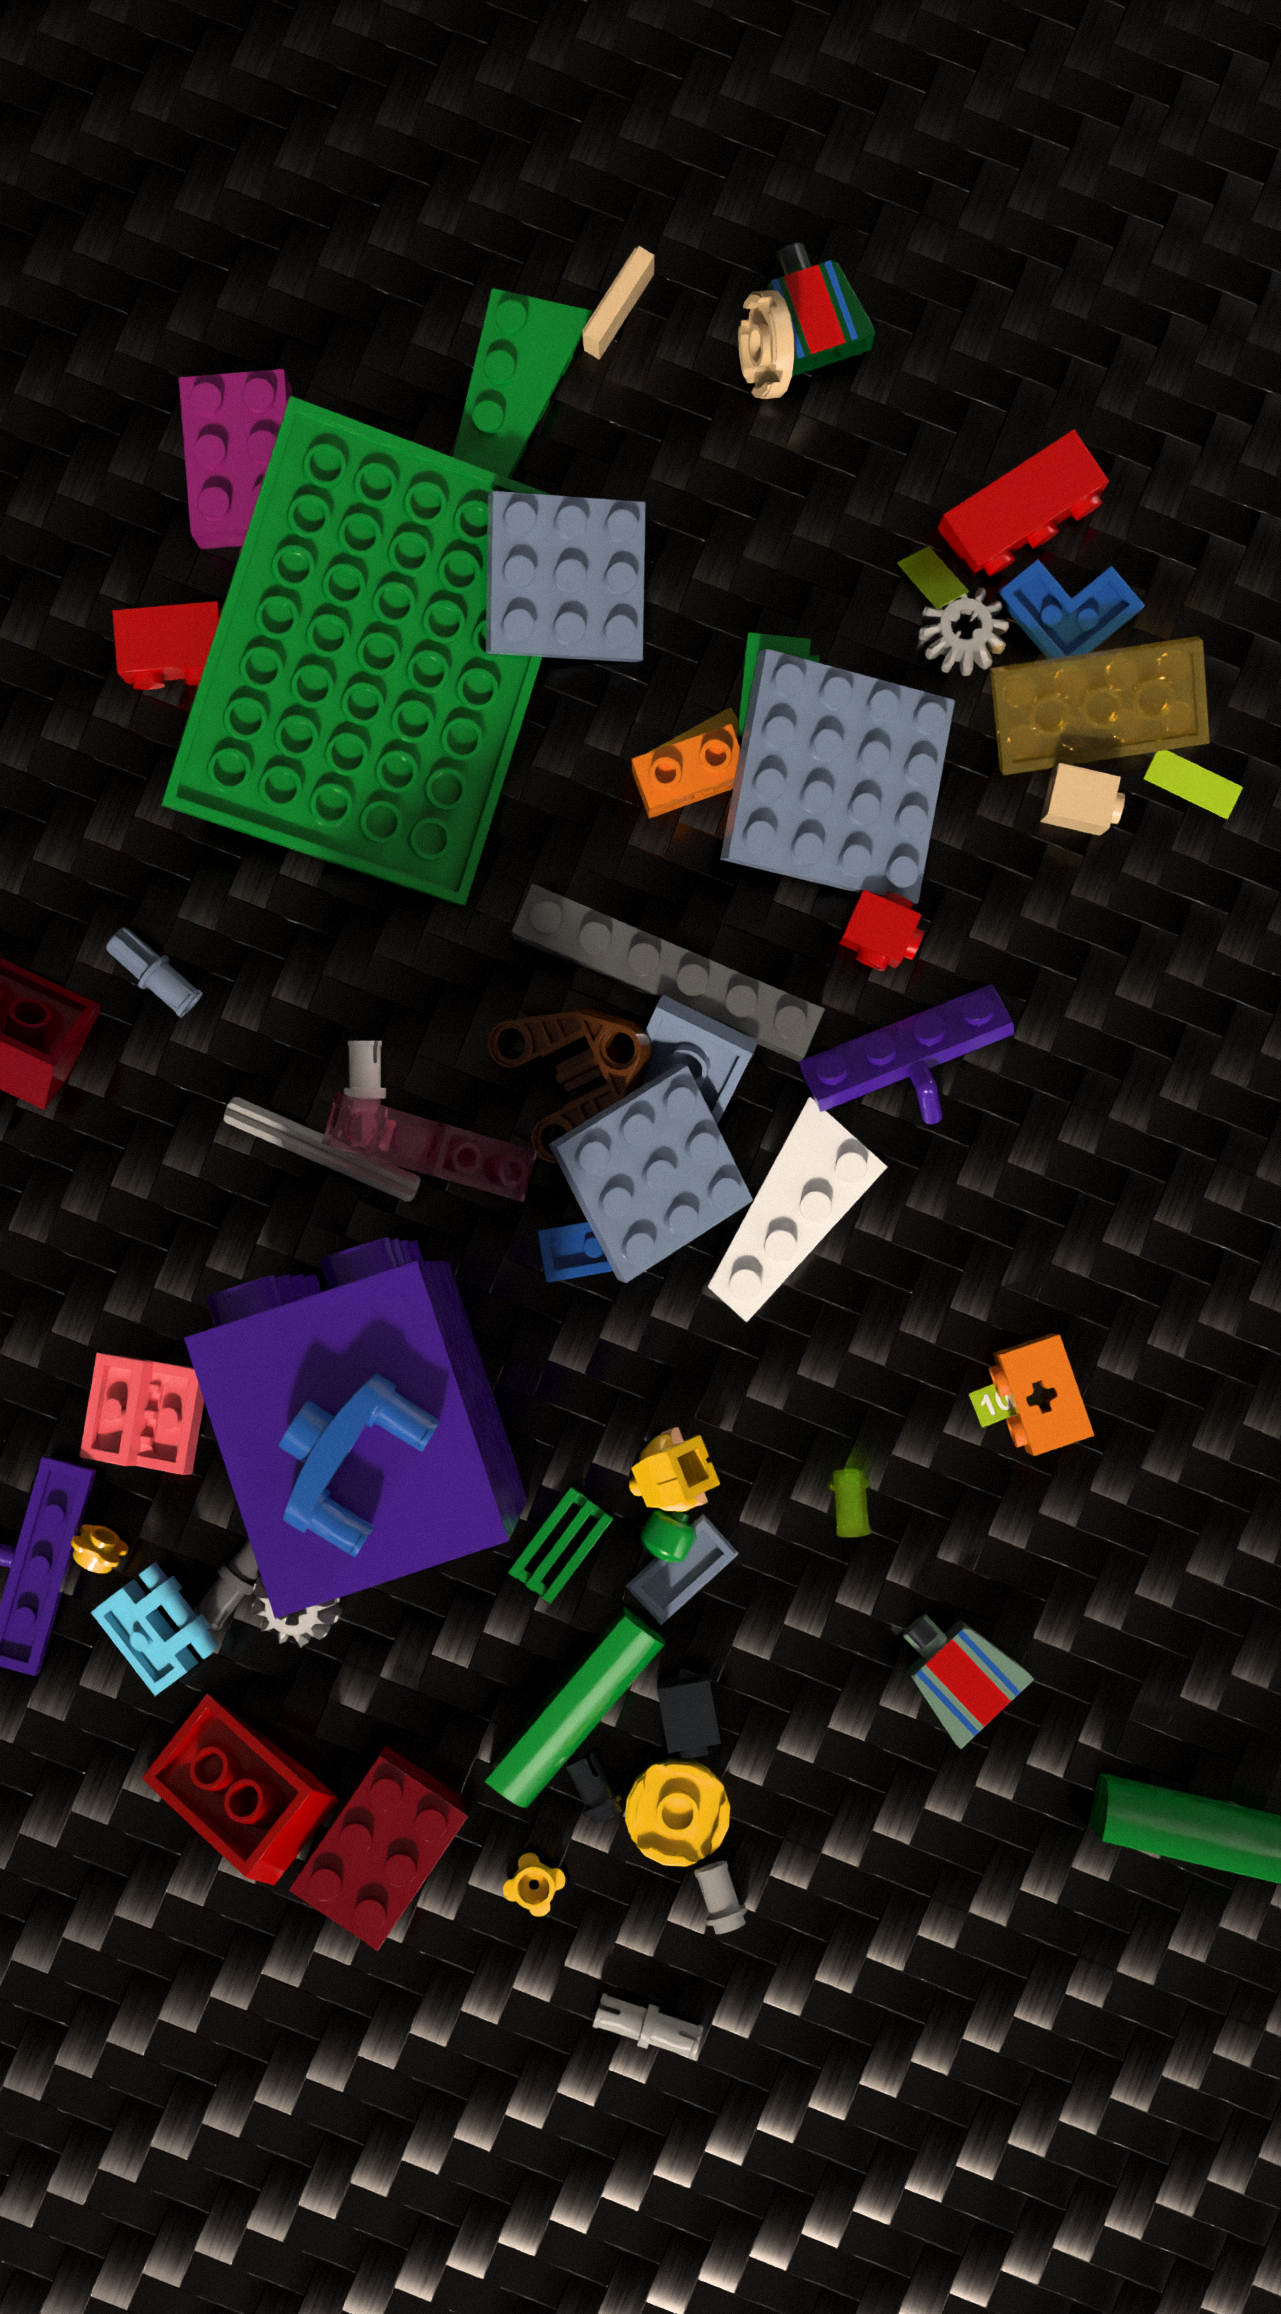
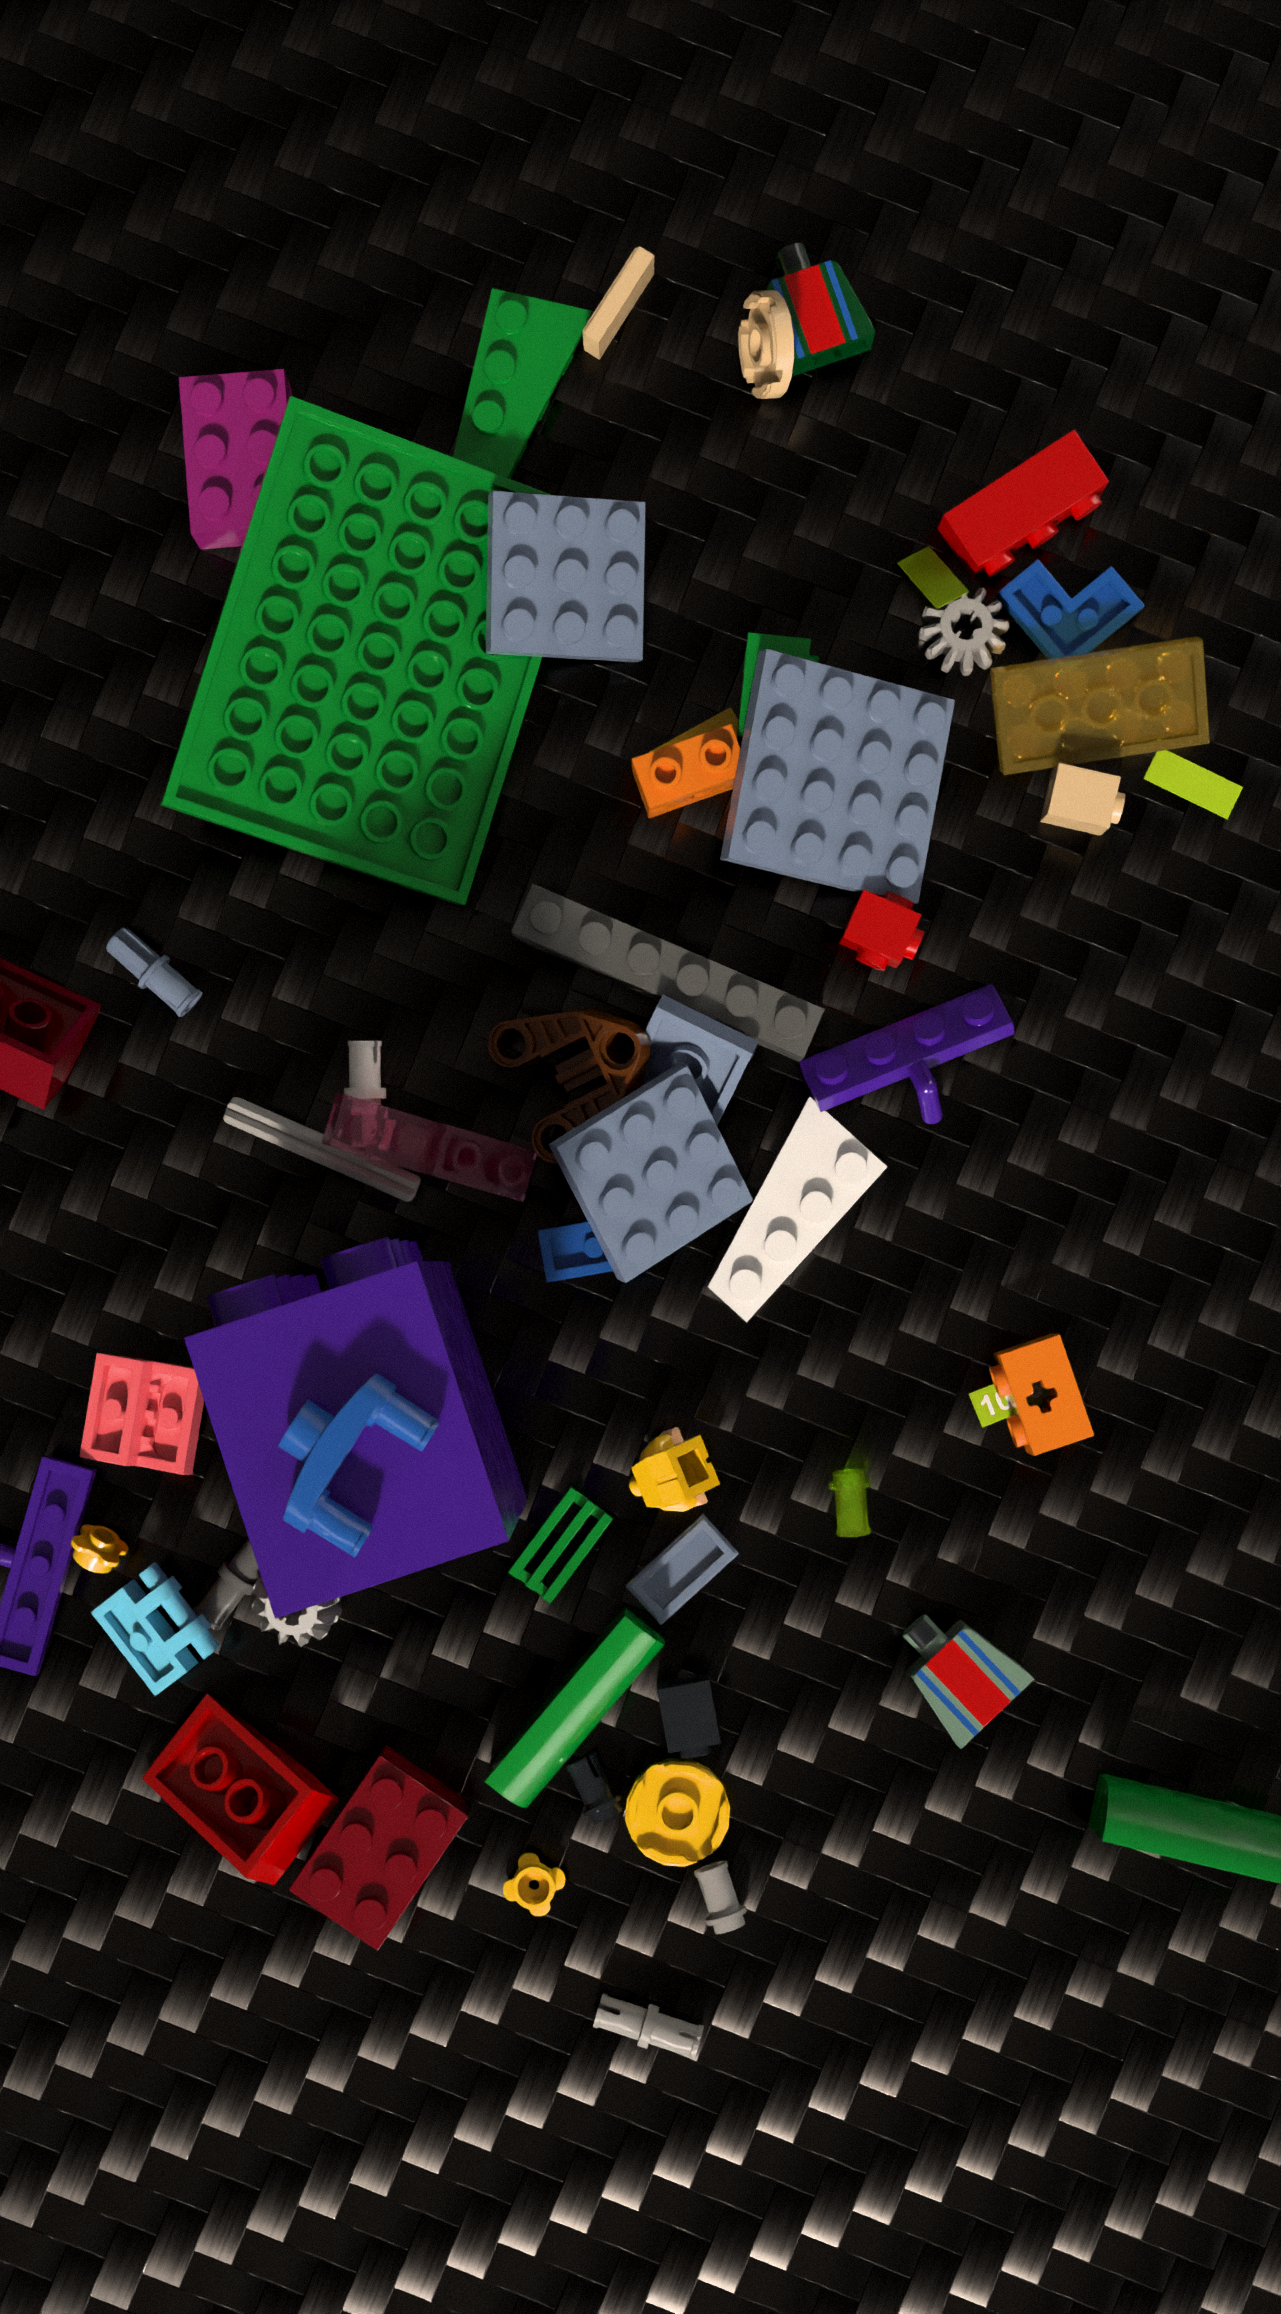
(164, 643): red brick -> none
(668, 1535): green piece -> none

